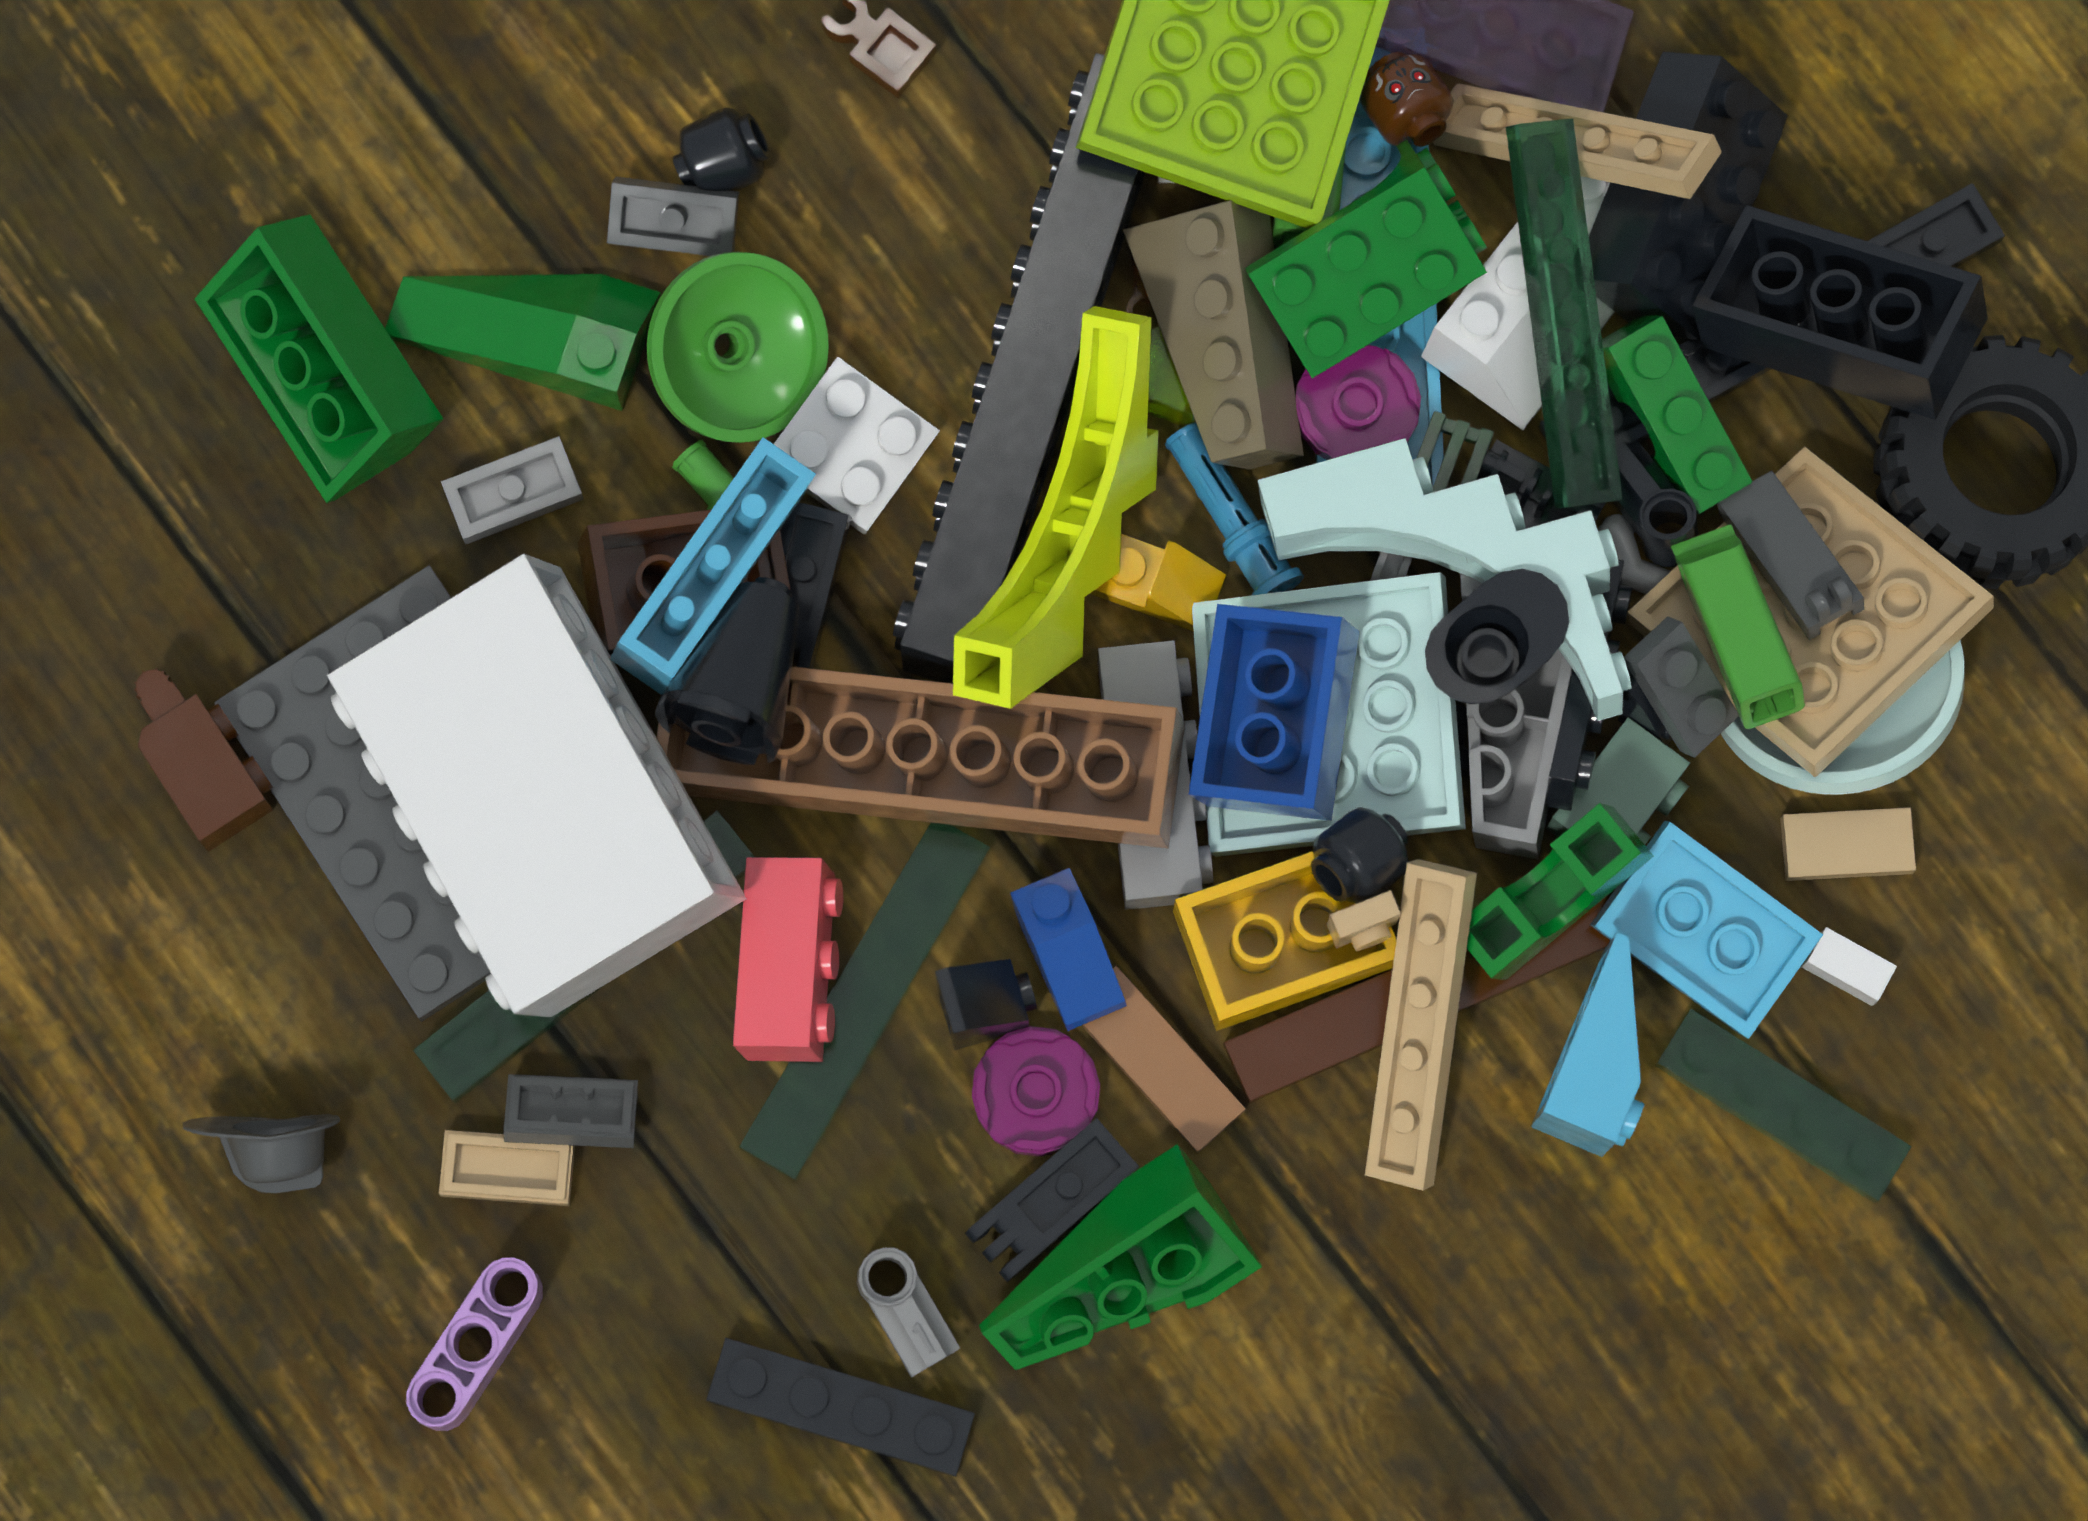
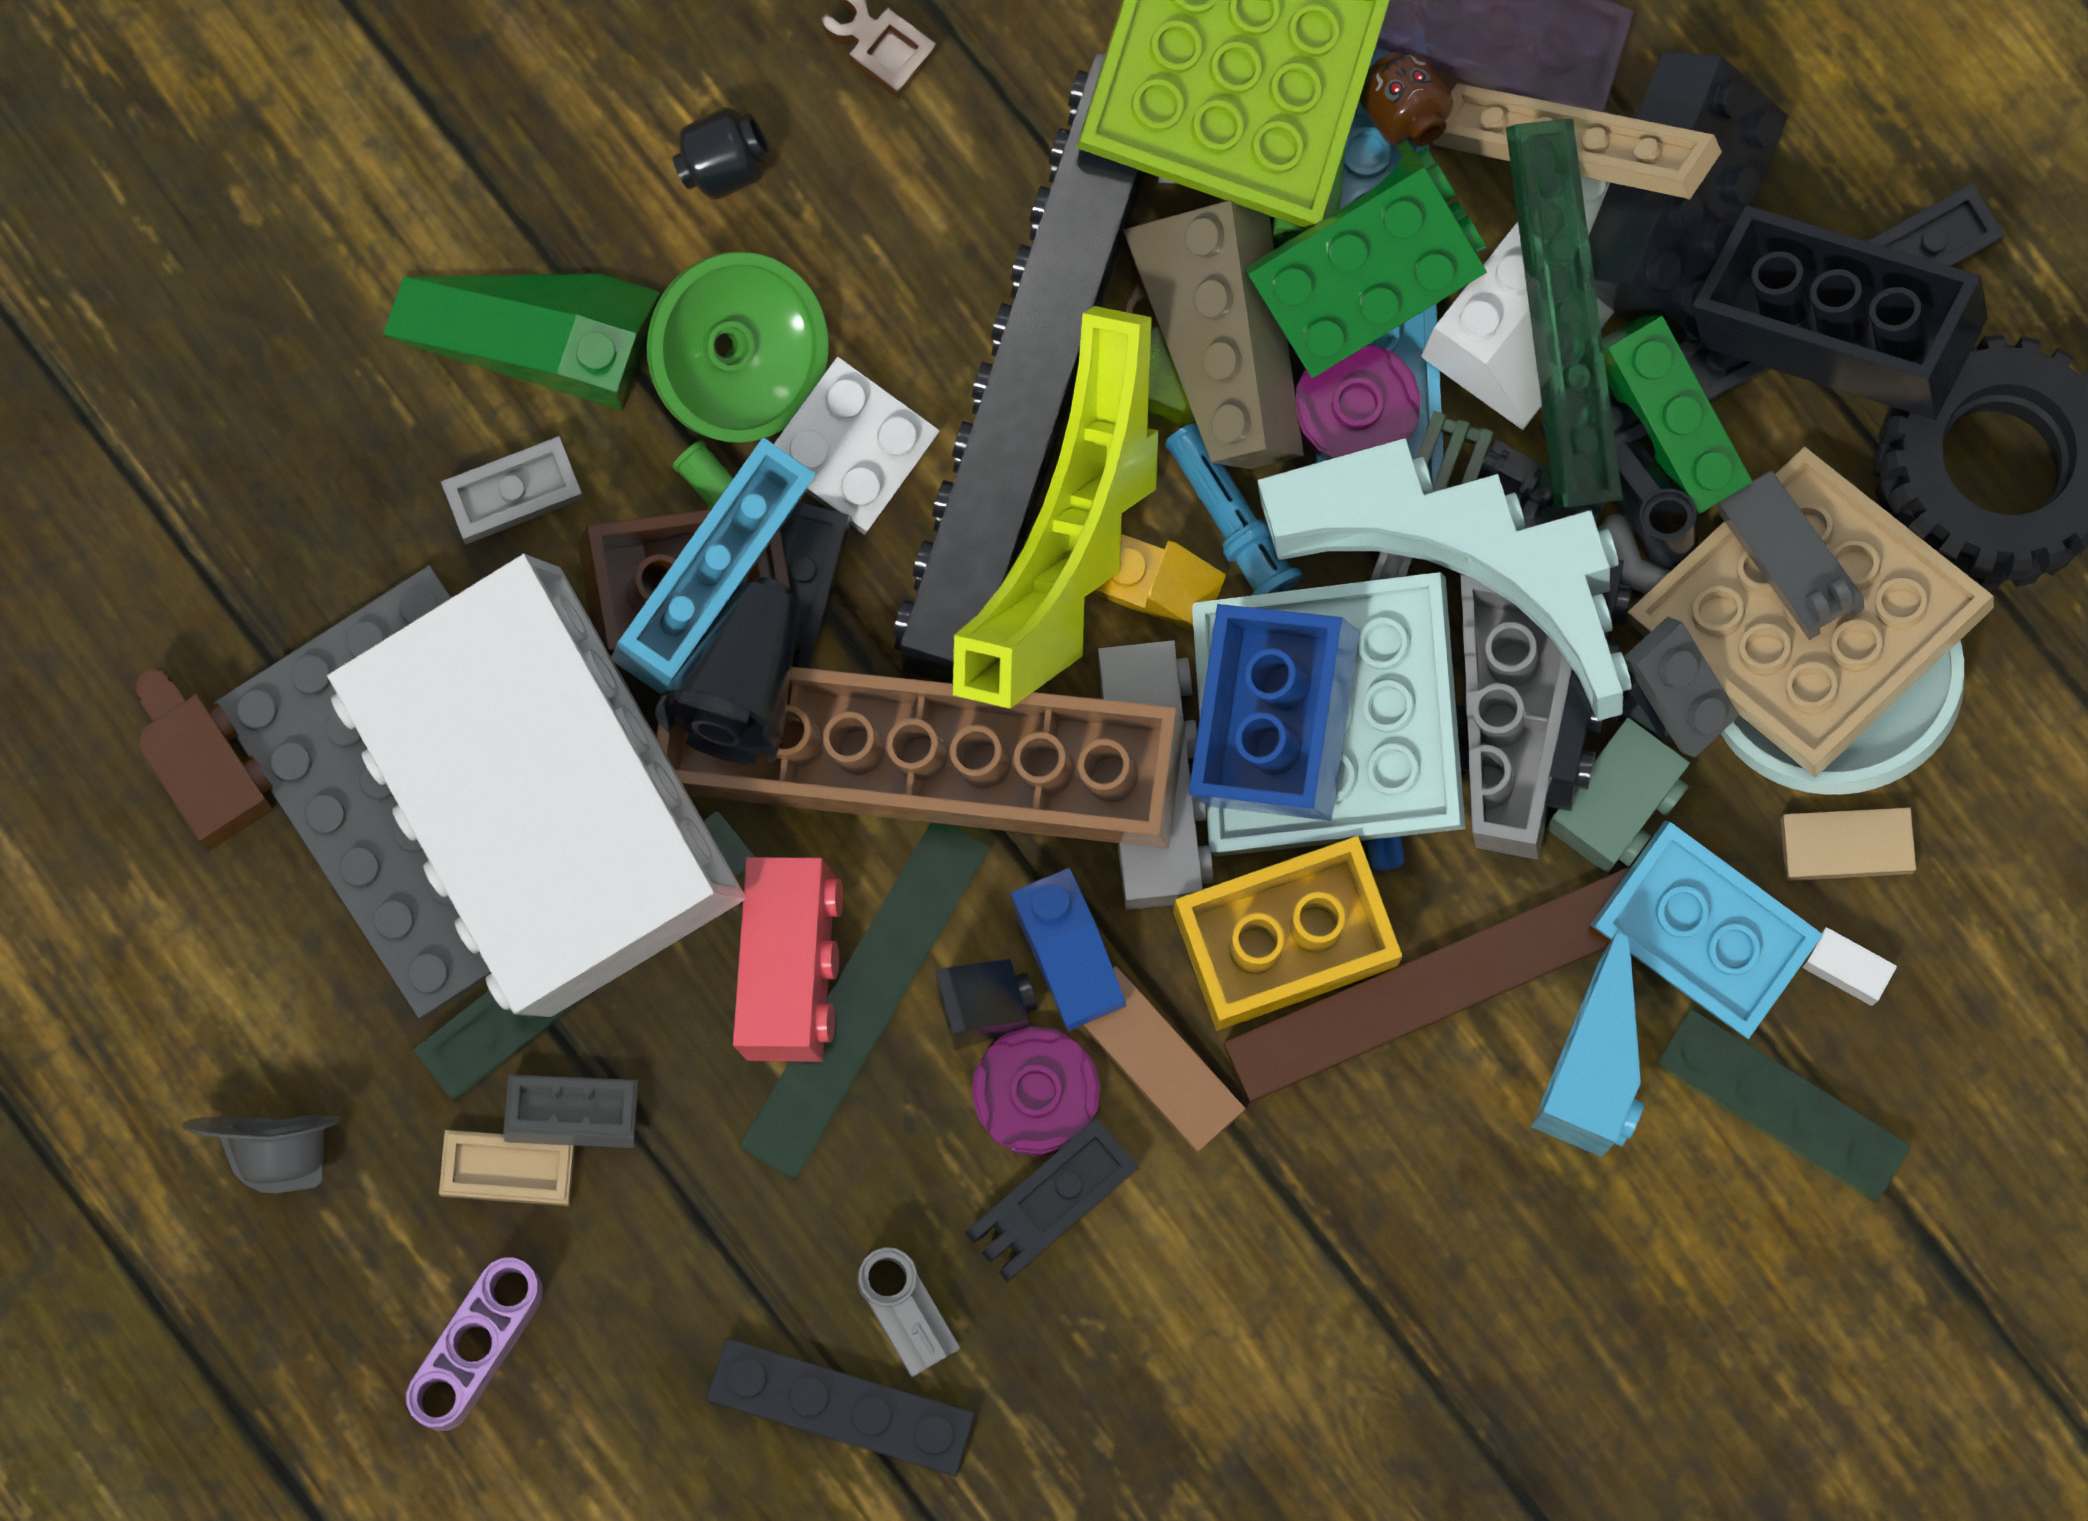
(317, 356): green slope -> none
(672, 217): dark grey plate -> none
(1140, 1250): green wedge -> none
(1360, 855): black head -> none
(1364, 922): tan plate -> none
(1420, 1024): tan plate -> none
(1497, 637): black piece -> none
(1545, 902): green arch -> none
(1739, 627): bright green piece -> none

